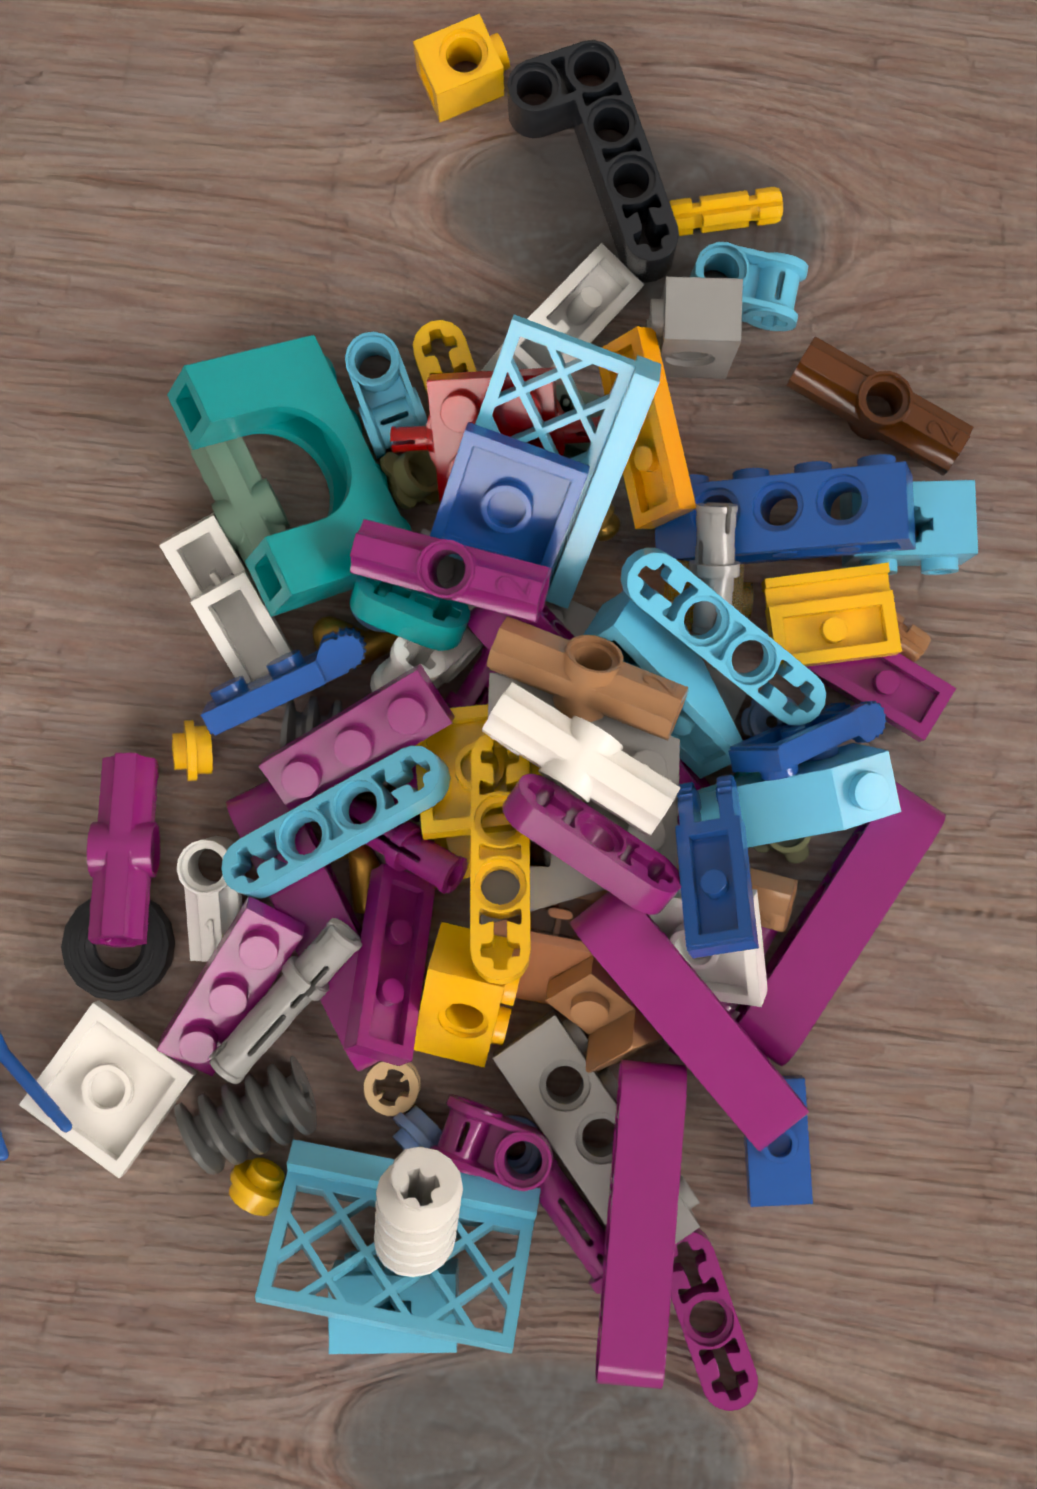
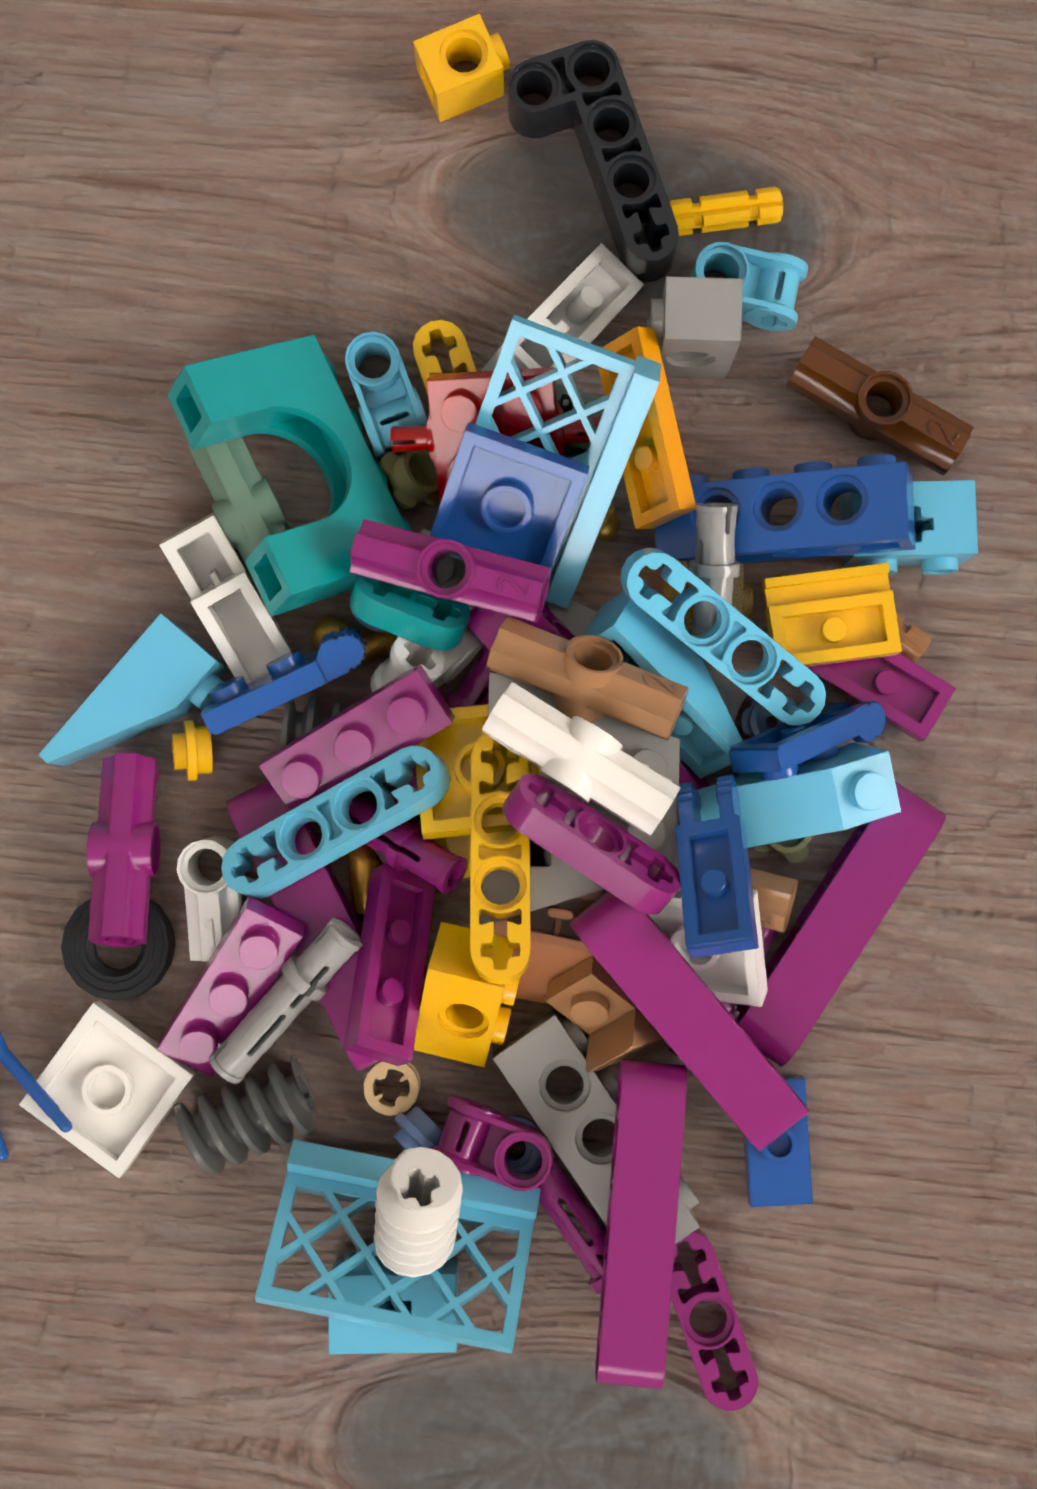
(150, 686): none -> medium azure slope
(257, 1186): yellow plate -> none

